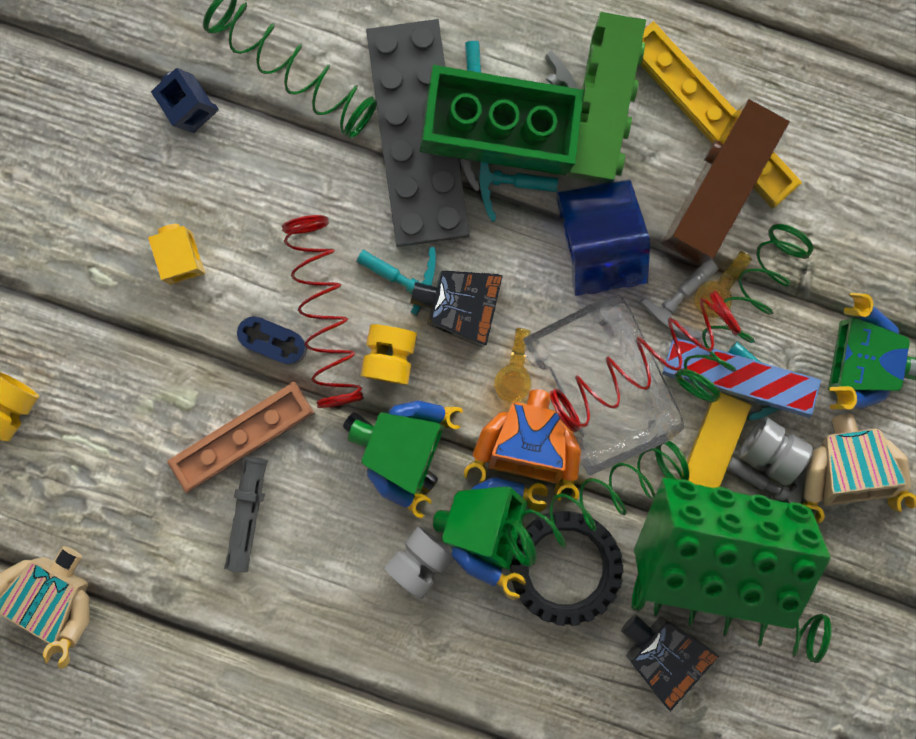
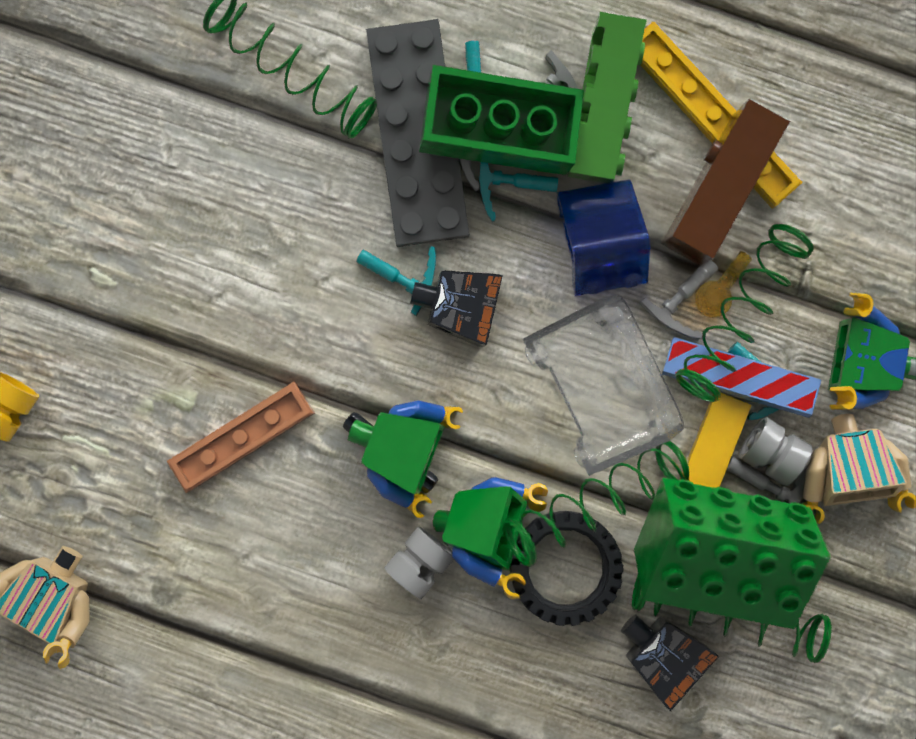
(176, 254): yellow brick -> none
(184, 100): dark blue brick -> none
(244, 521): dark grey pin -> none
(275, 332): dark blue beam -> none
(306, 225): red piece -> none
(385, 367): yellow wheel -> none
(513, 381): clear yellow plate -> none
(530, 444): orange torso -> none
(573, 422): red piece -> none

